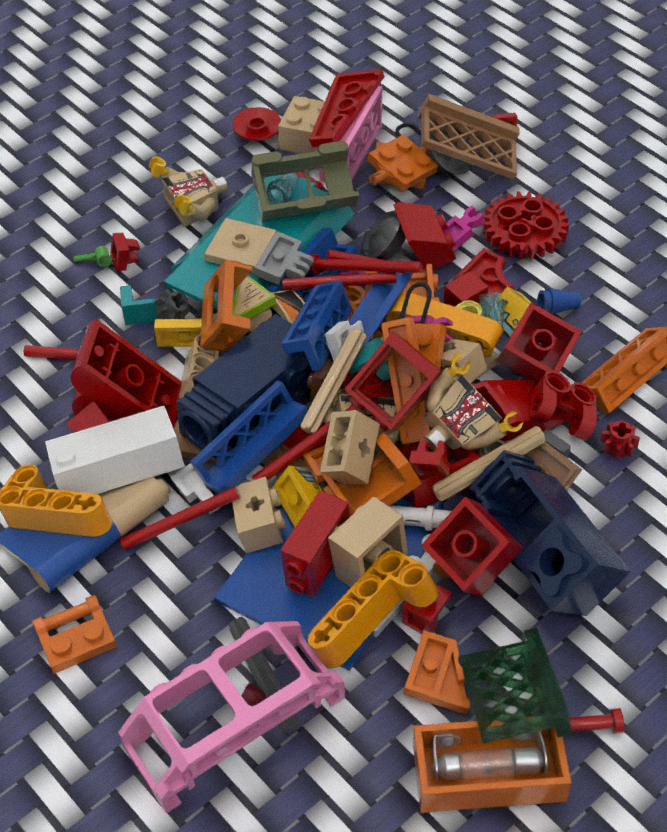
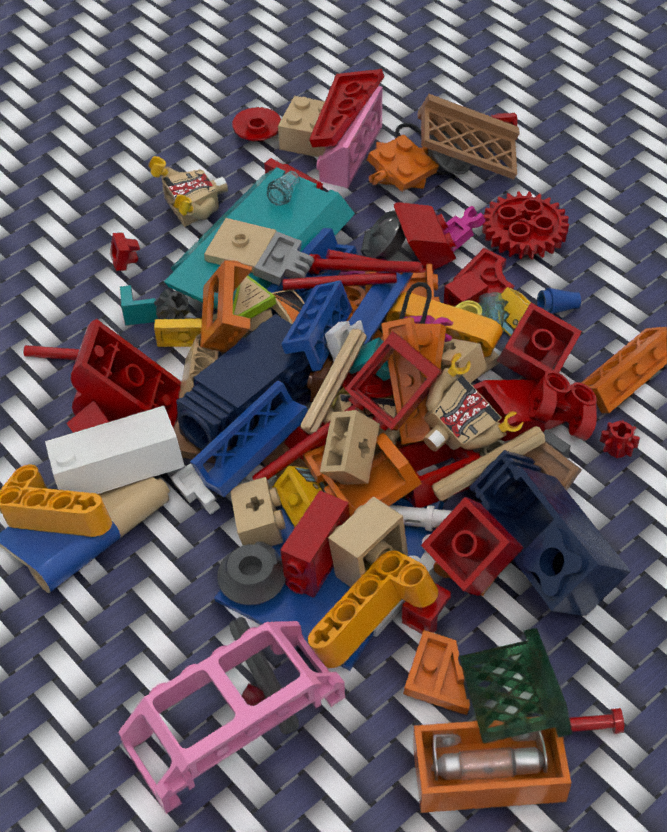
(78, 642): orange plate -> none
(101, 255): bright green hand -> none
(179, 518): red bar -> none
(251, 574): none -> dark grey piece
(332, 160): olive piece -> none
(430, 462): red tile -> none

